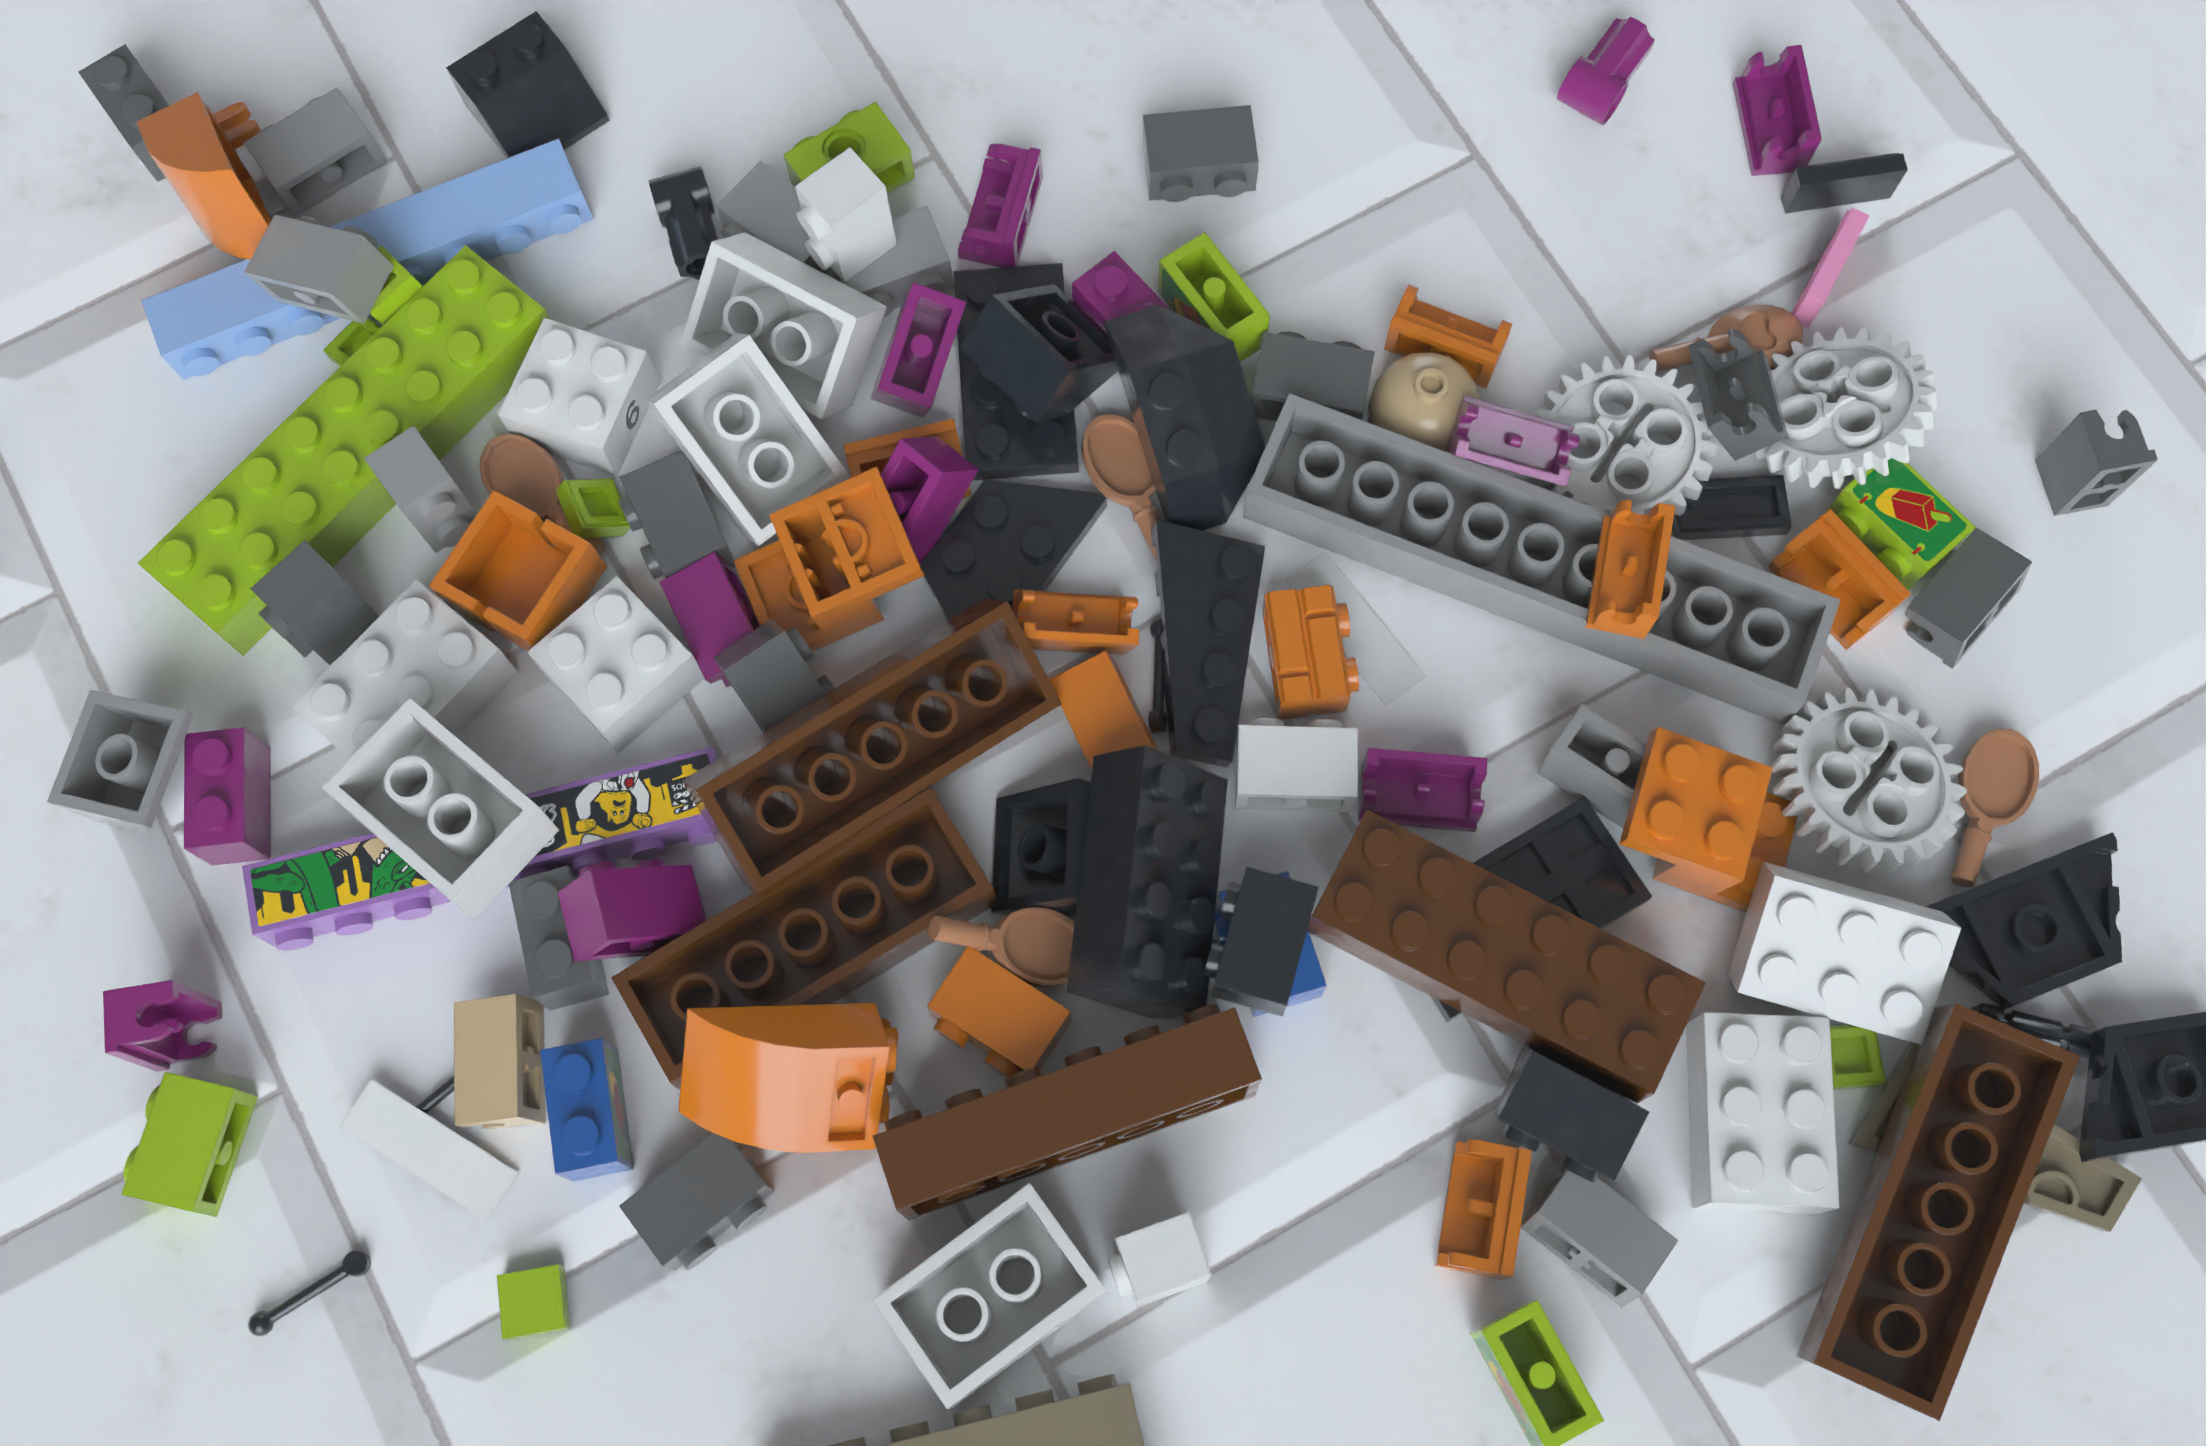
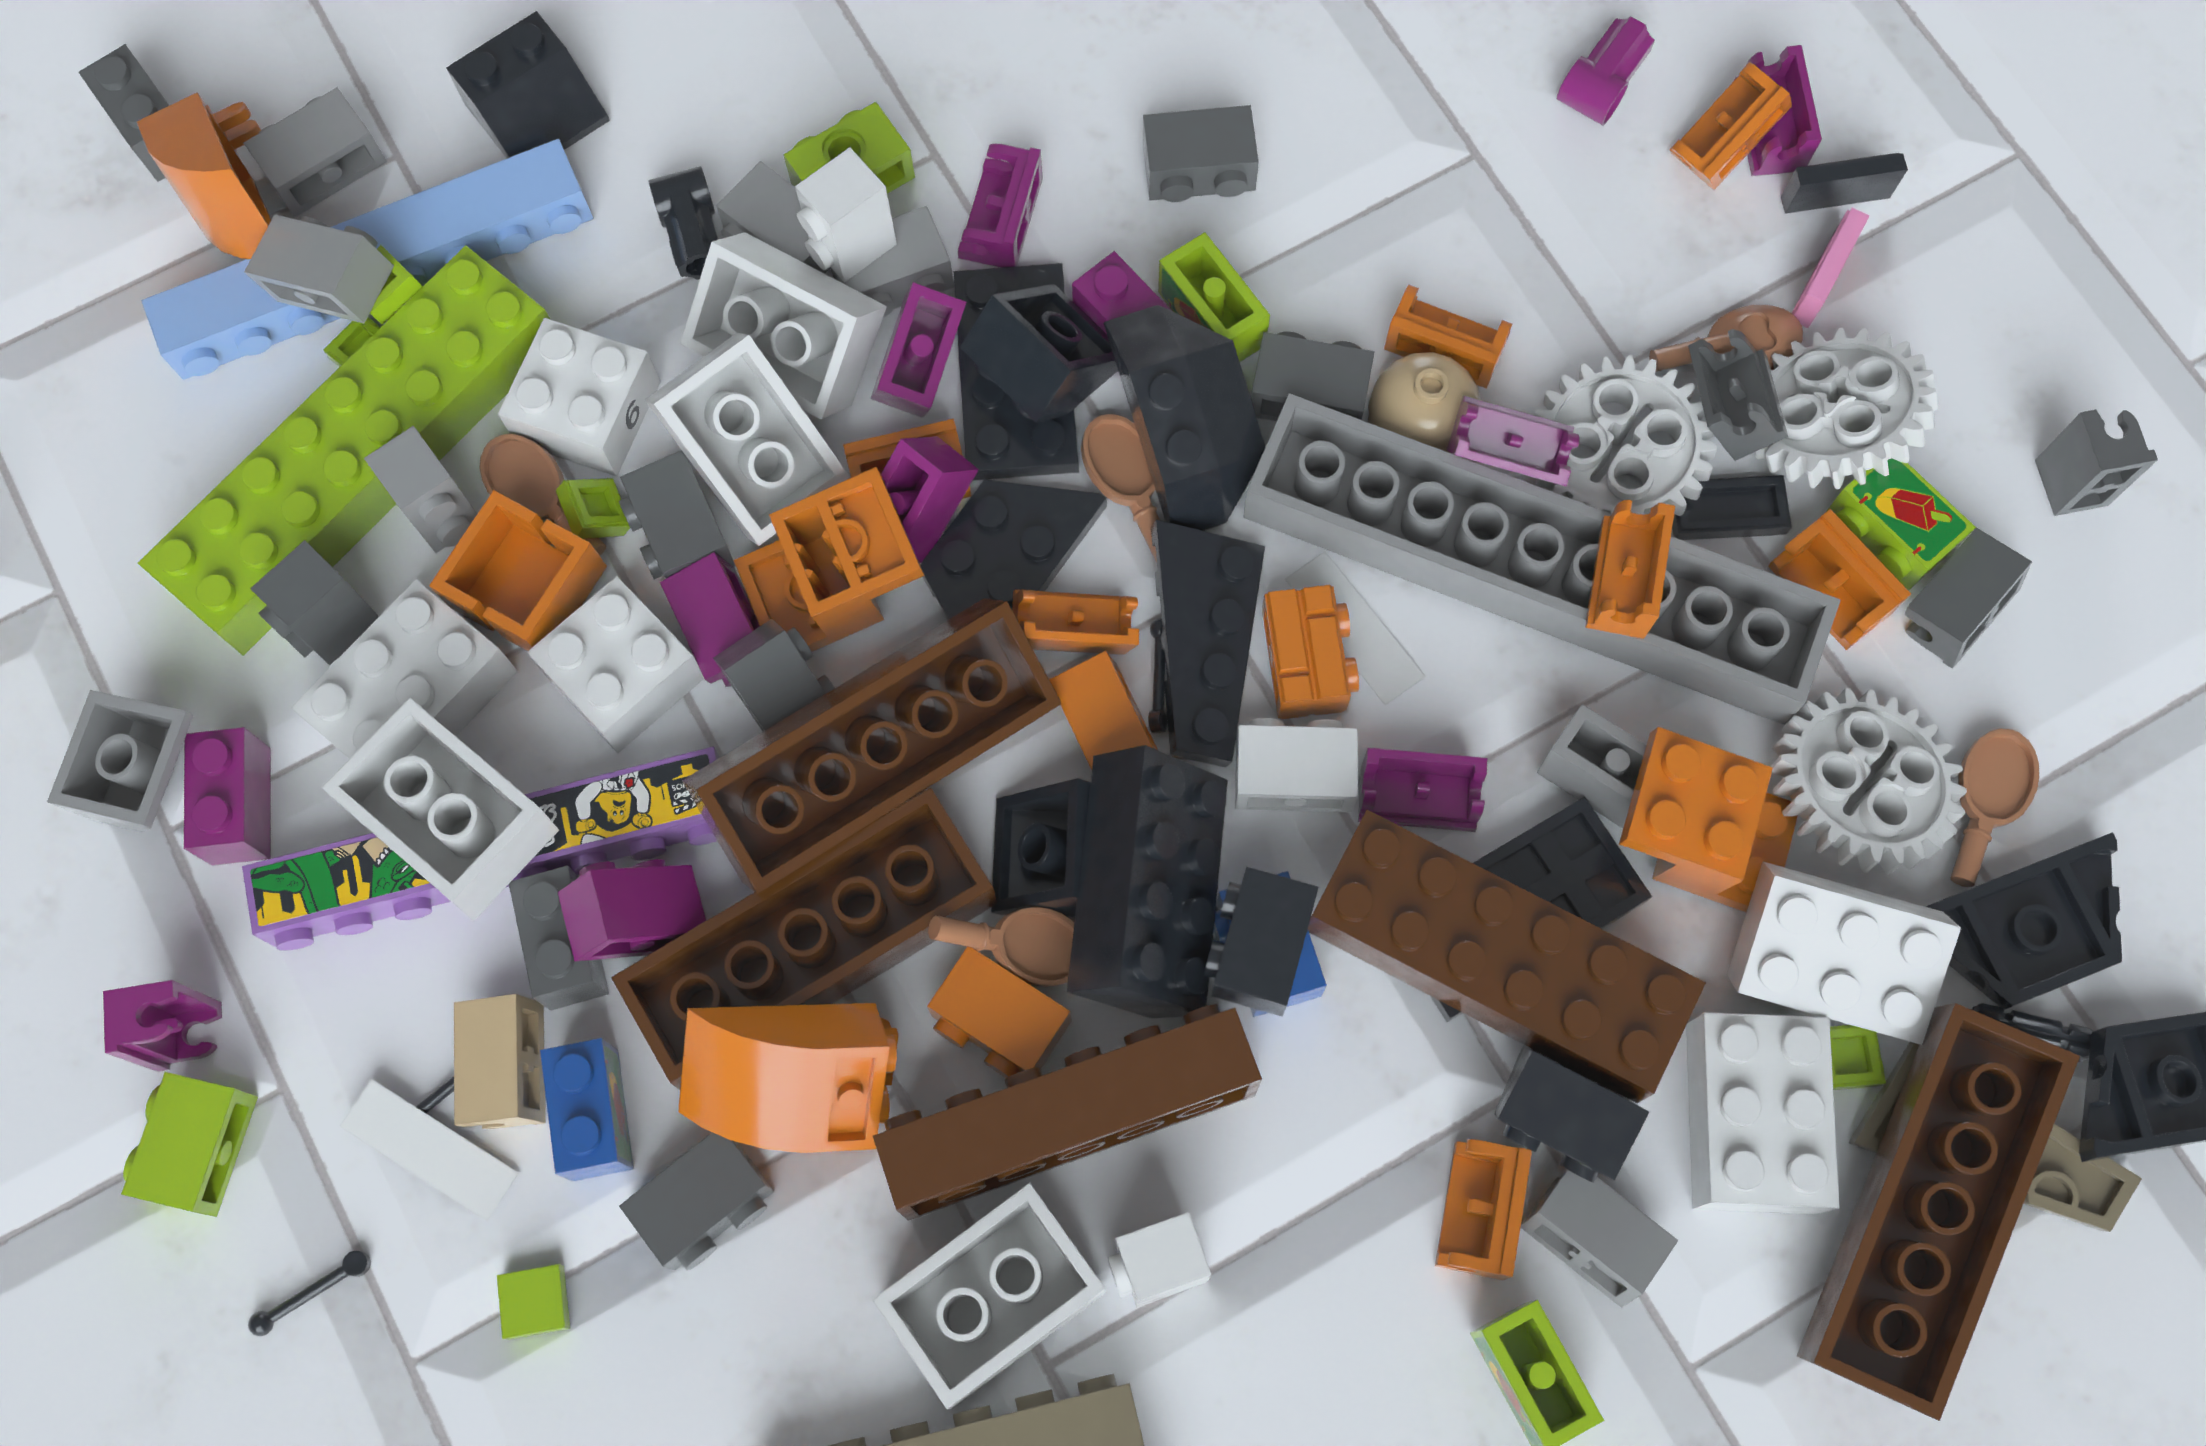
(1732, 126): none -> orange hinge

